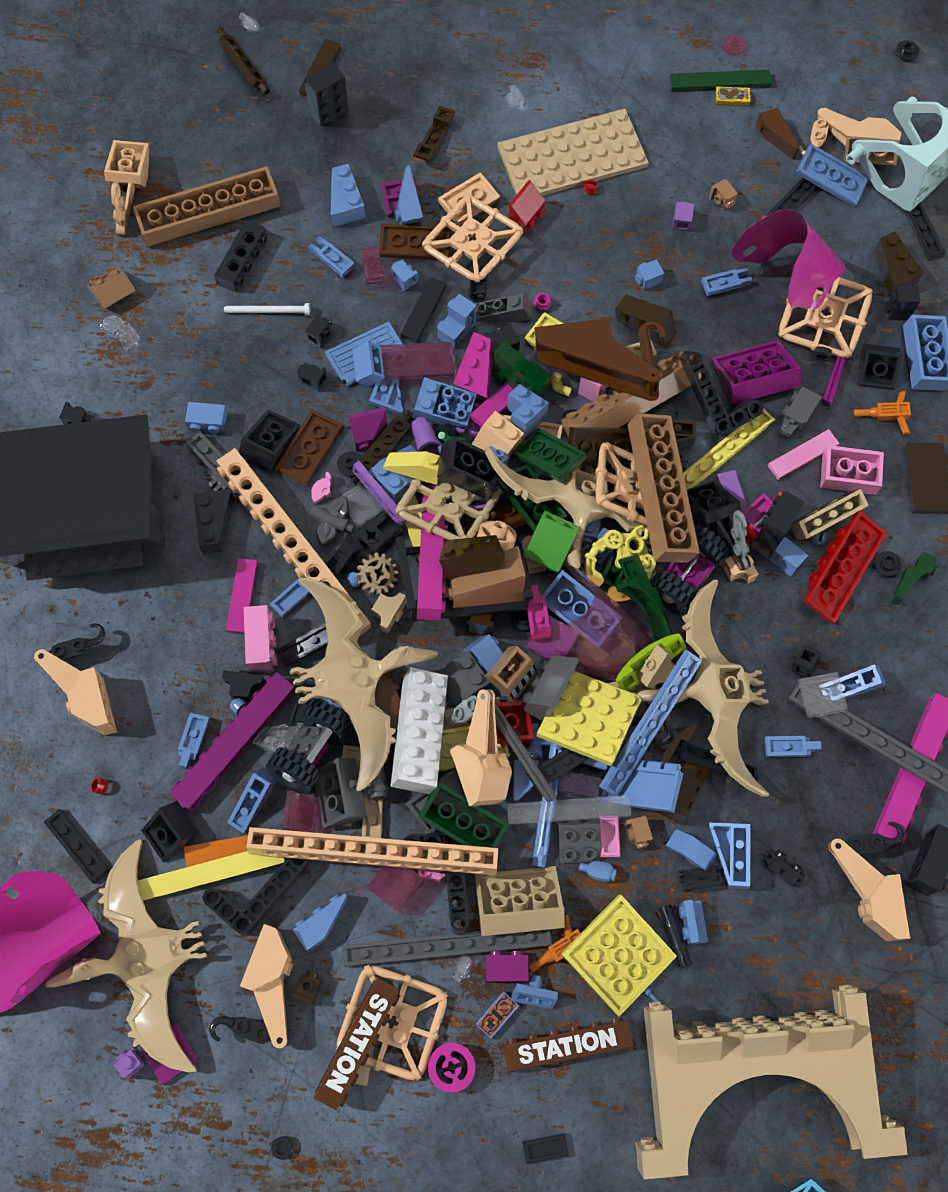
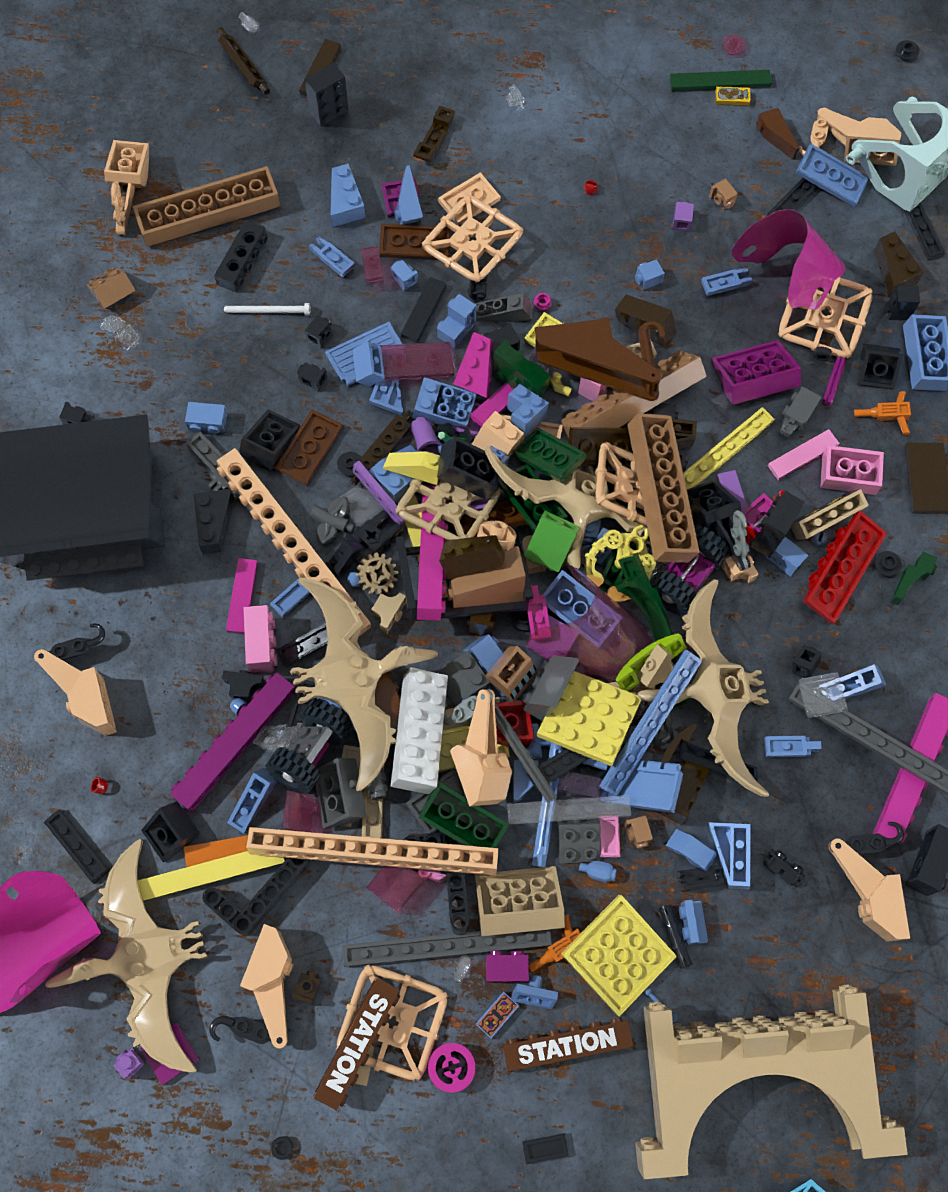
(192, 739): medium blue hinge -> none
(316, 929): medium blue slope -> none
(322, 488): bright pink piece -> none
(367, 427): magenta slope -> none
(527, 207): slope -> none
(573, 153): tan plate -> none
(713, 398): black beam -> none

